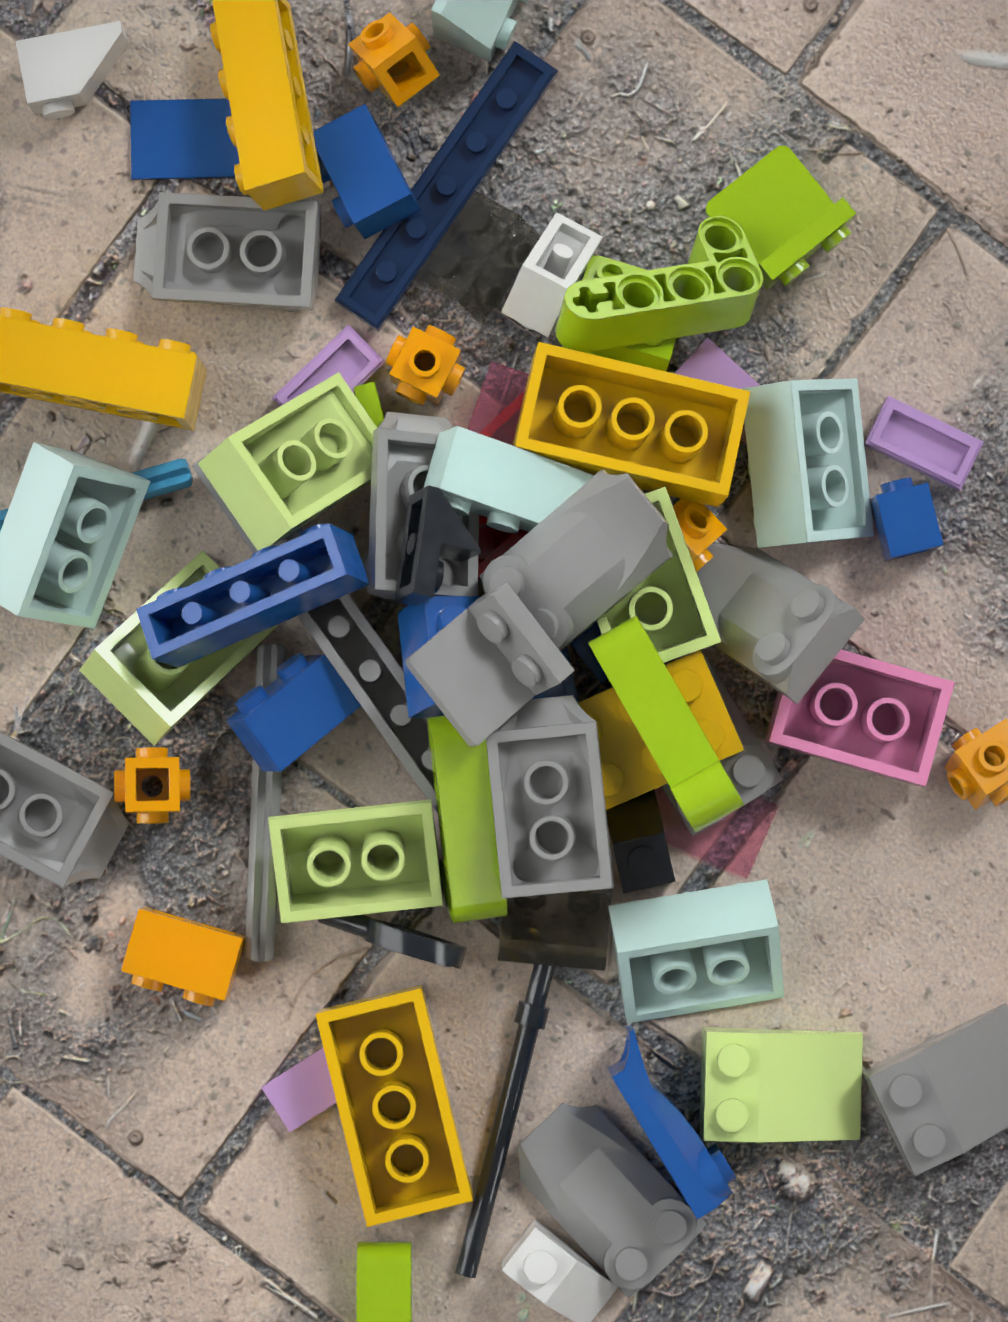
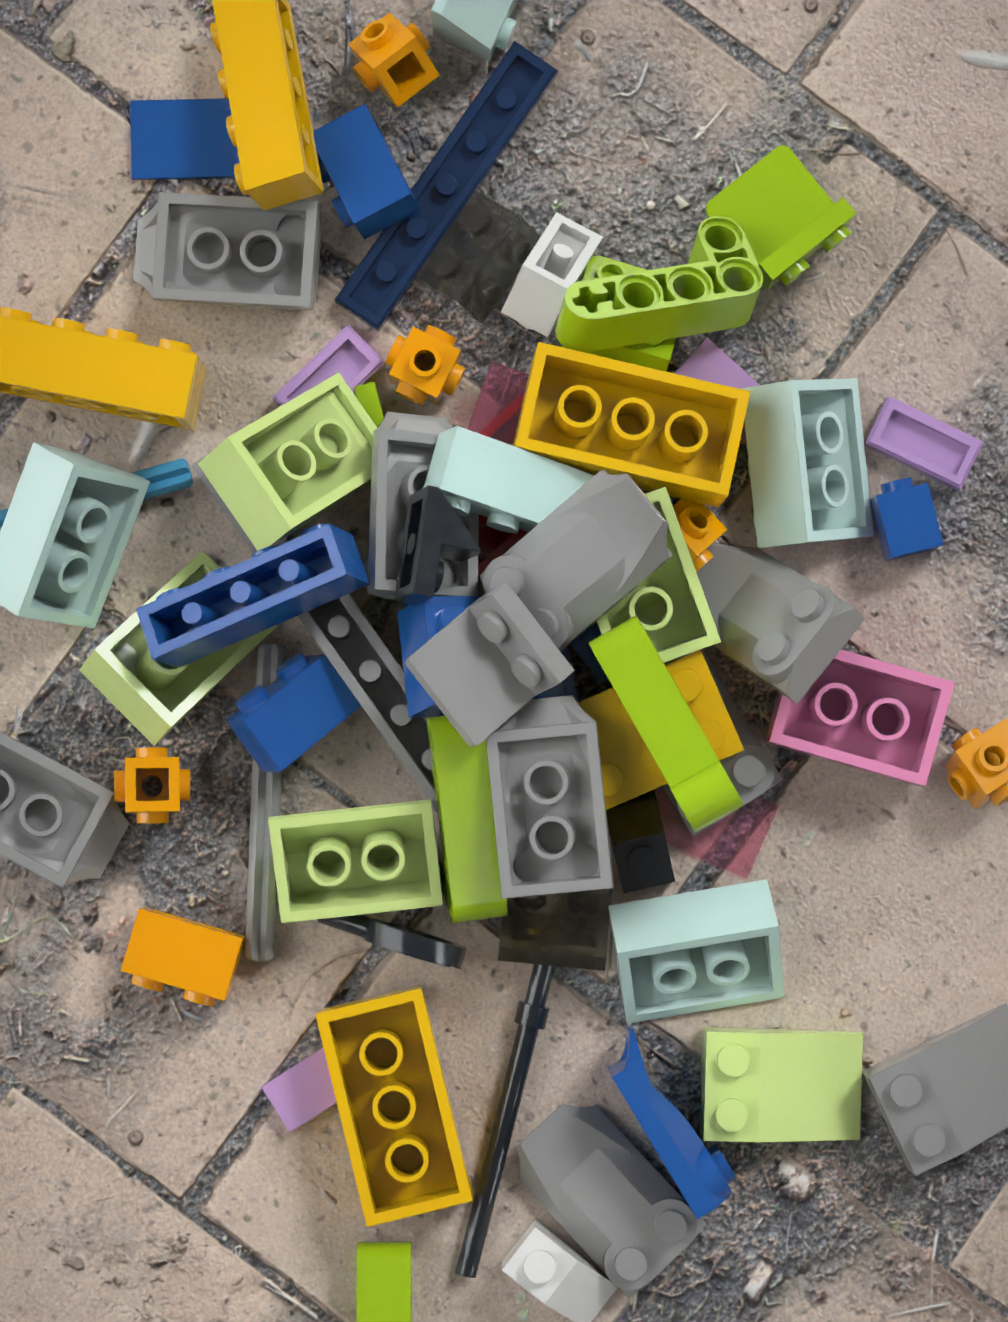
(68, 66): white slope -> none

